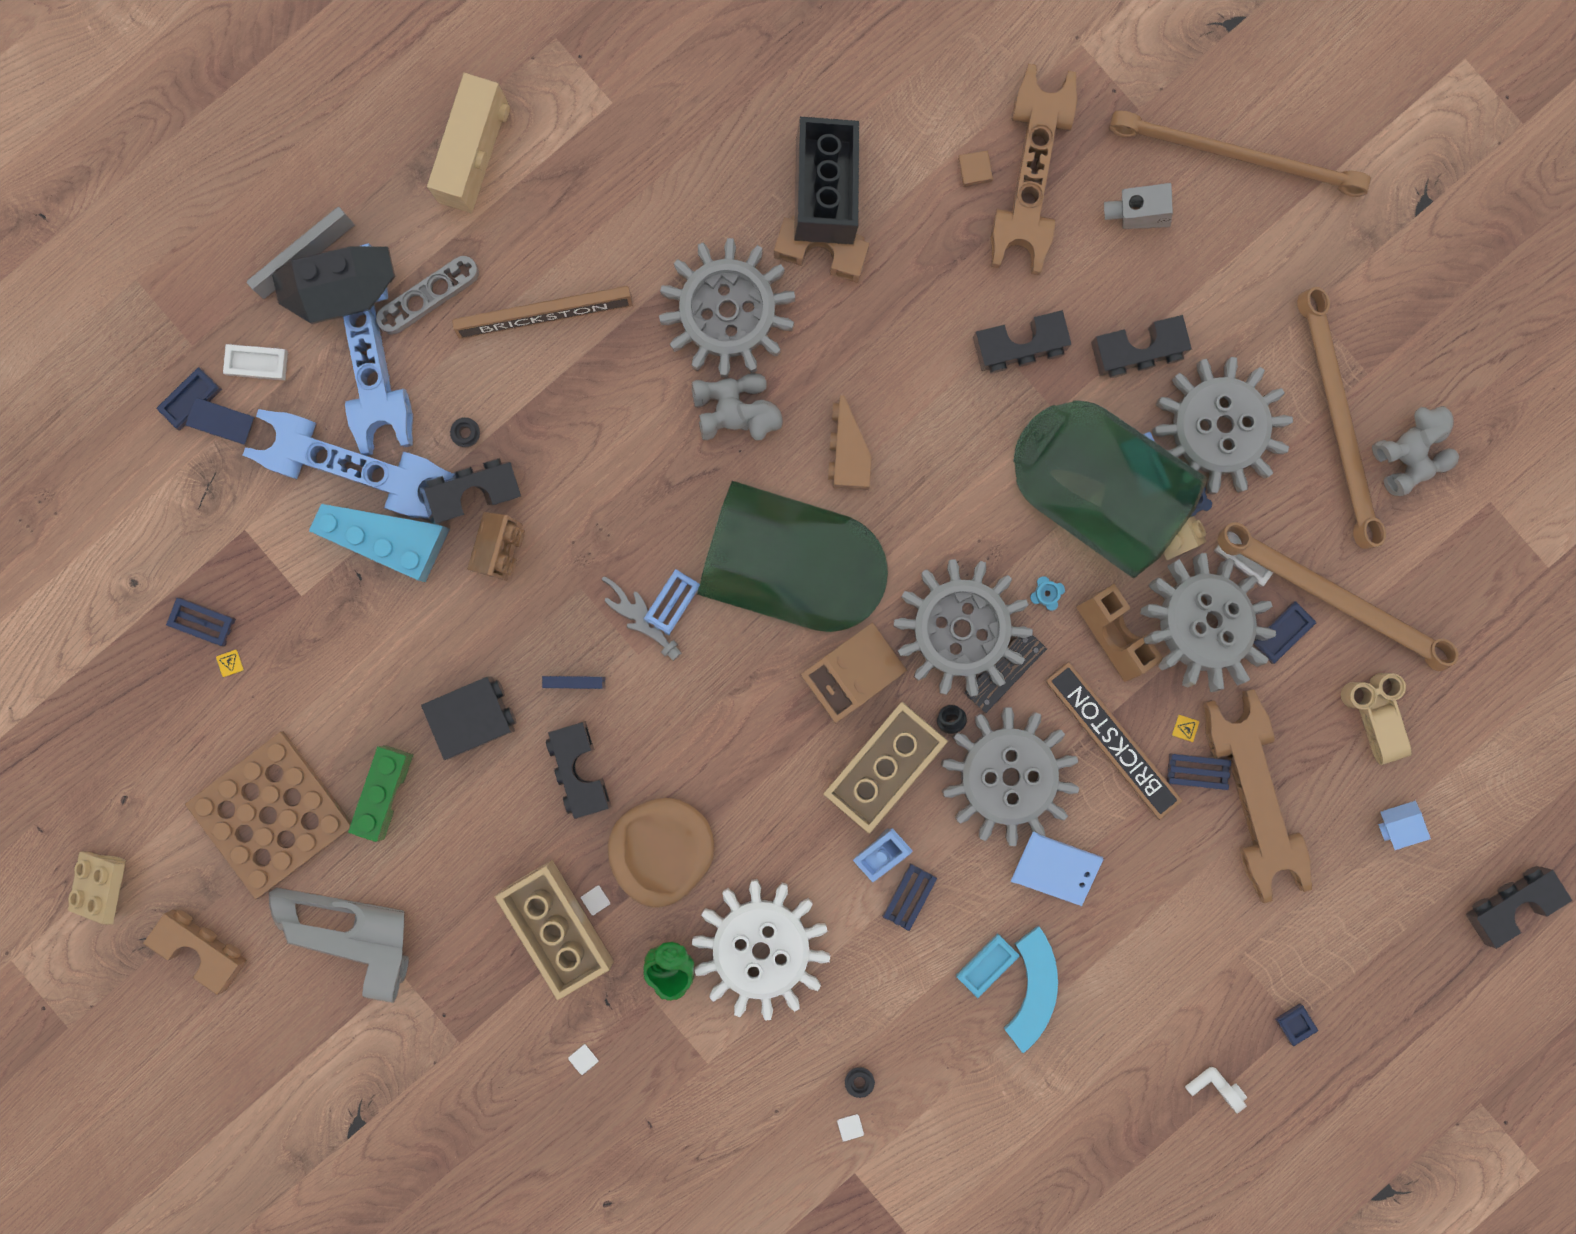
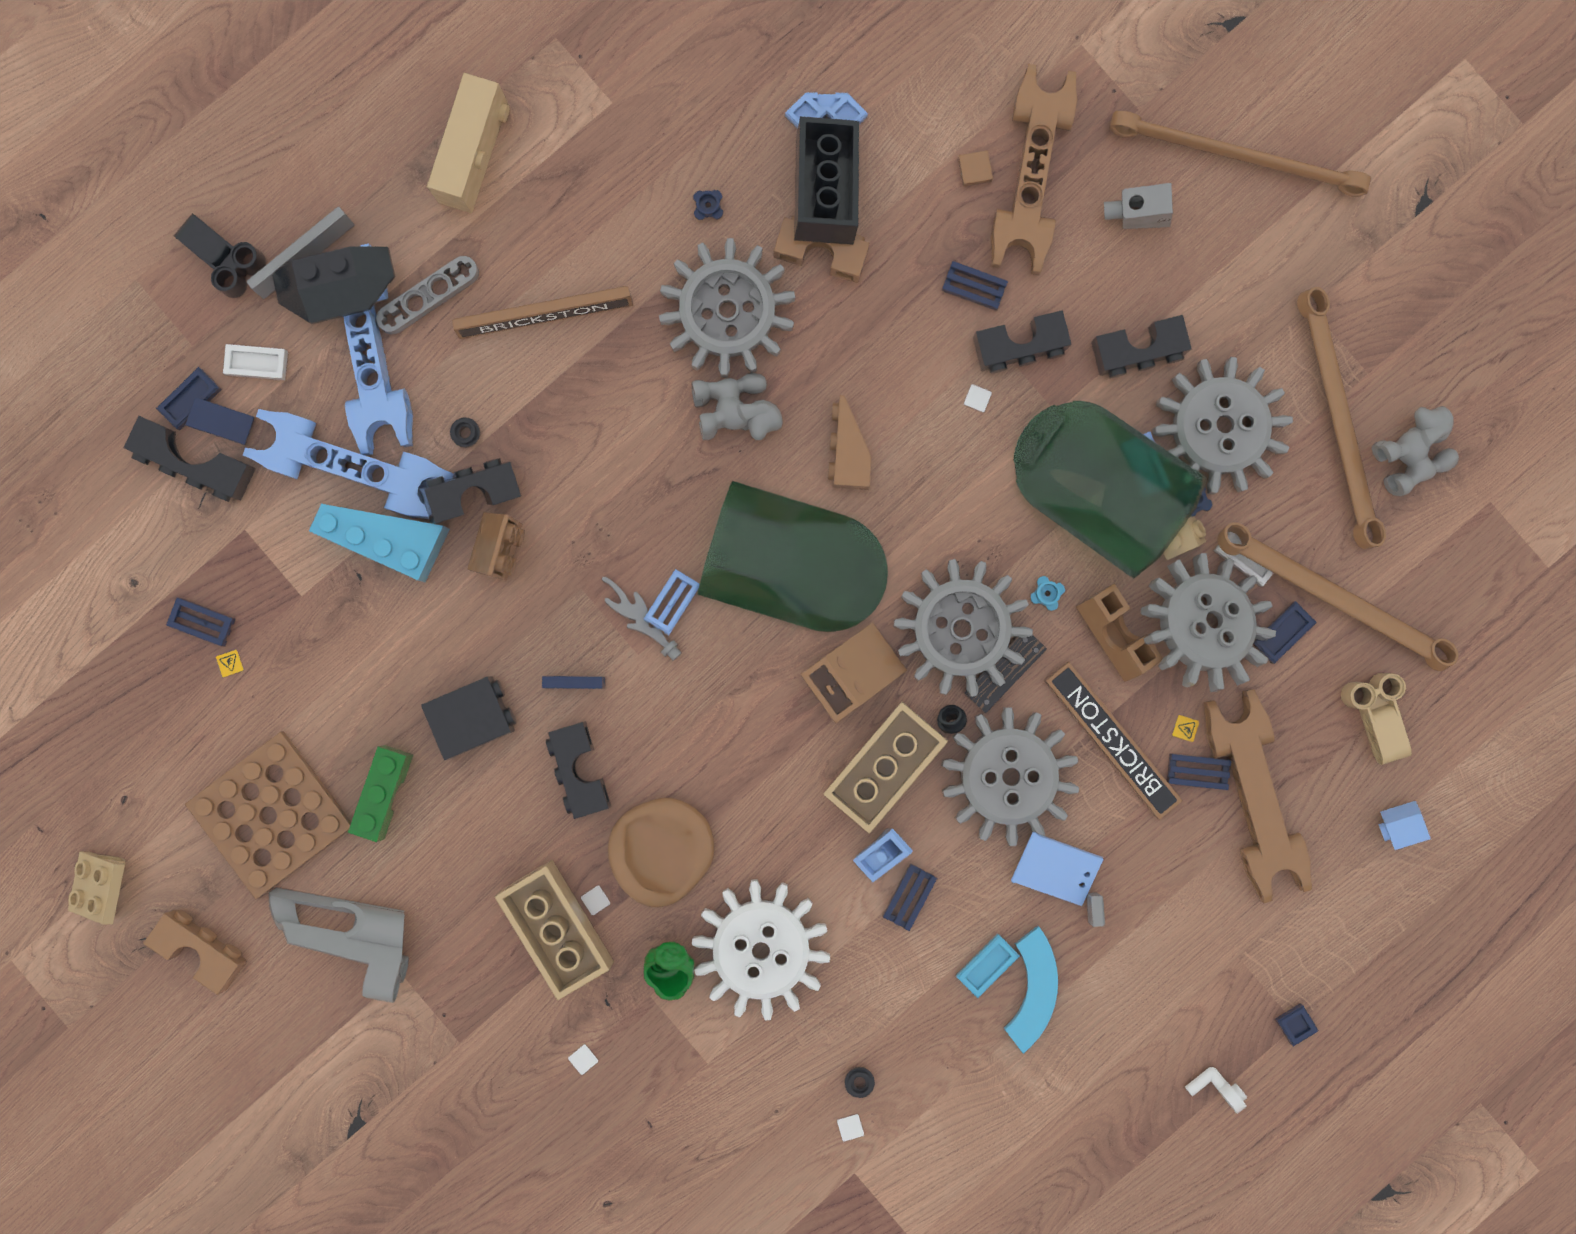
(158, 444): none -> black arch
(220, 255): none -> black piece
(712, 197): none -> dark blue plate
(826, 105): none -> light blue tile
(977, 398): none -> white sticker
(1001, 283): none -> dark blue tile
(1095, 909): none -> light grey tile
(1496, 916): black arch -> none

